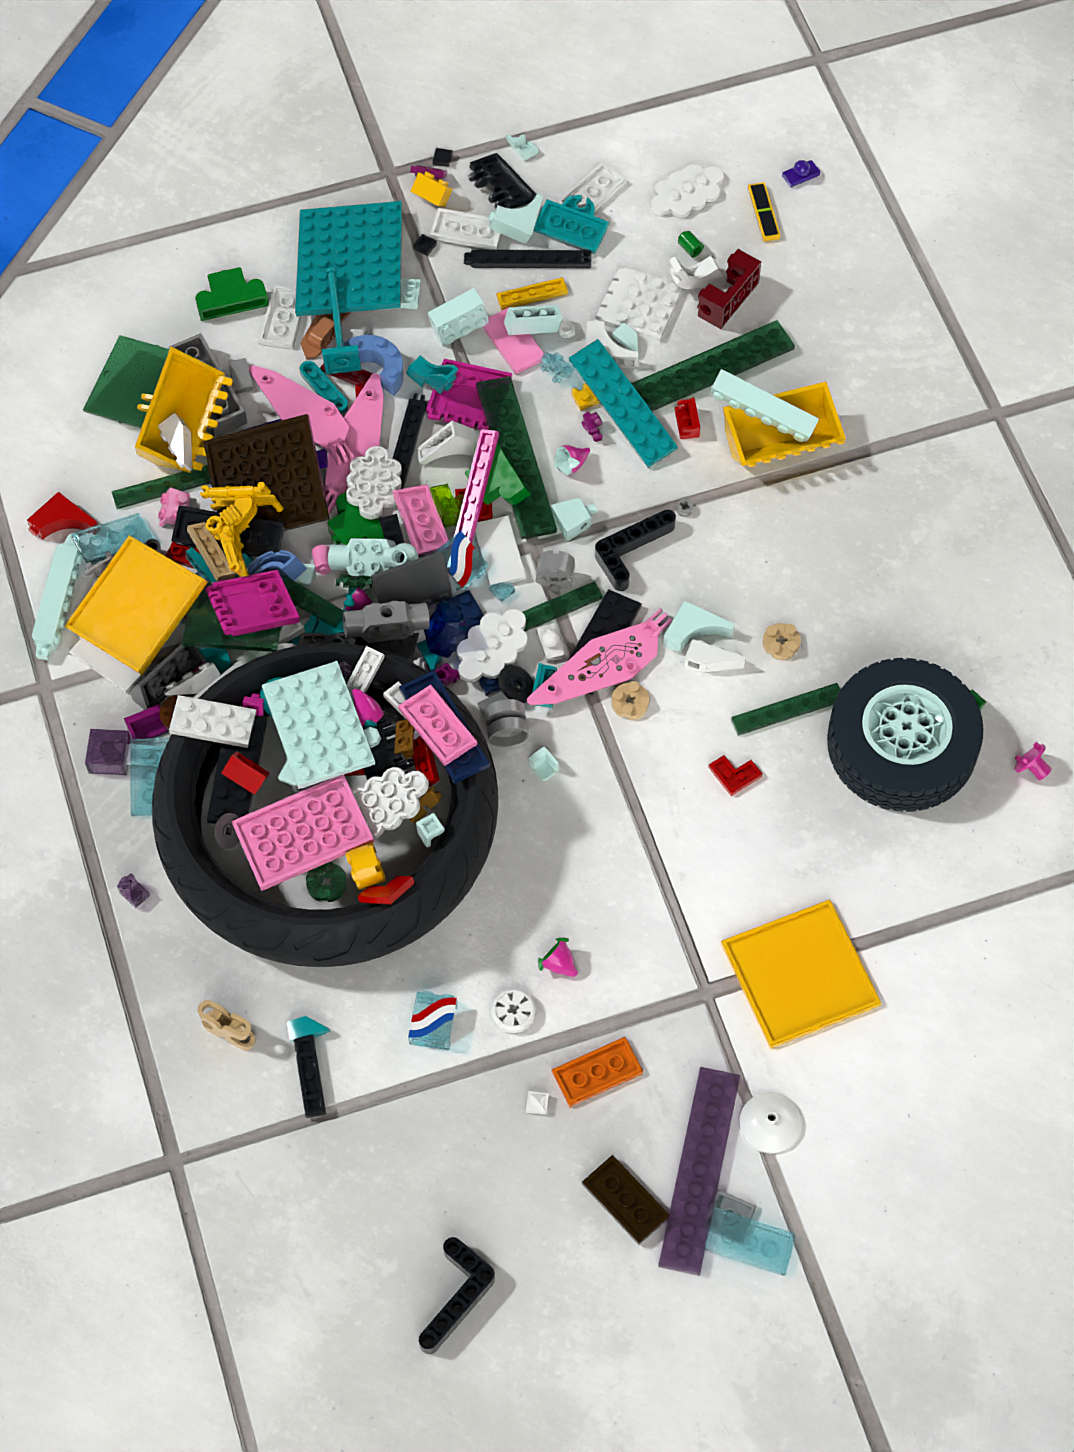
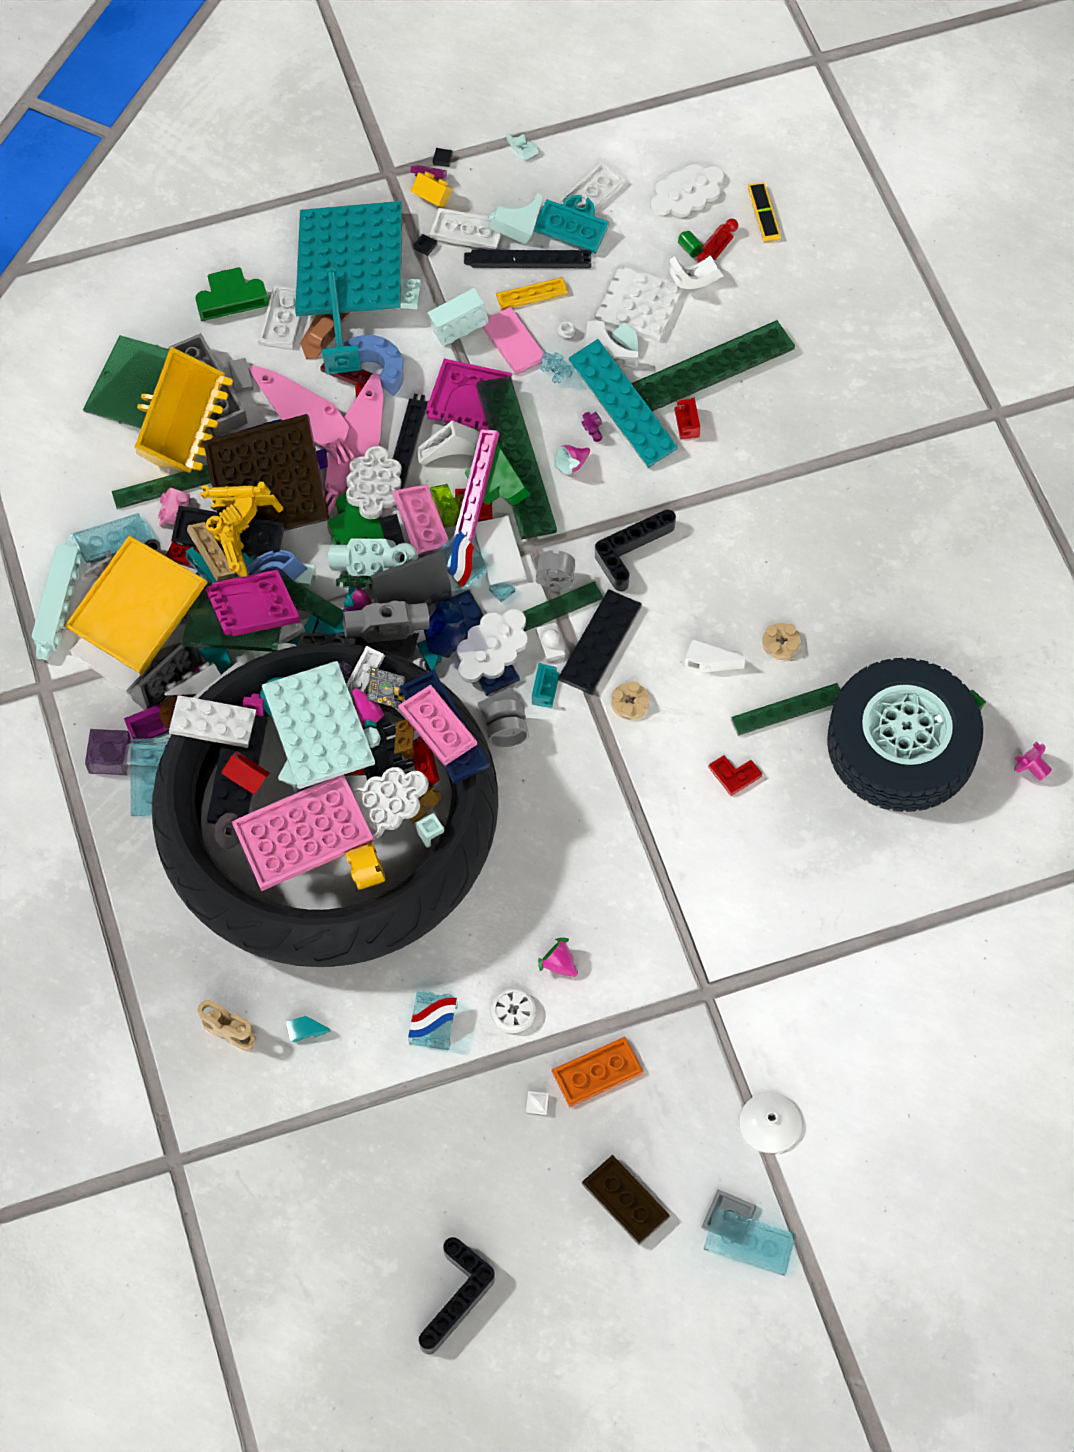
(58, 515): red arch -> none
(132, 890): clear purple bracket -> none
(179, 438): white slope -> none
(309, 1076): black plate -> none
(320, 559): bright pink brick -> none
(322, 385): teal plate -> none
(324, 892): clear green plate -> none
(384, 687): none -> sticker
(388, 893): red tile -> none
(437, 376): teal arch -> none
(447, 674): magenta plate -> none
(502, 180): black hinge -> none
(518, 674): black wheel -> none
(533, 319): light aqua brick -> none
(543, 764): light aqua panel -> none
(573, 517): light aqua torso -> none
(584, 398): yellow plate -> none
(604, 662): bright pink wing -> none
(684, 513): light grey bush -> none
(693, 623): light aqua arch -> none
(699, 1171): clear purple plate -> none
(718, 240): none -> red plate
(719, 306): dark red plate -> none
(755, 442): yellow piece -> none
(763, 406): light aqua brick -> none
(800, 173): dark purple tile -> none
(800, 973): yellow tile -> none

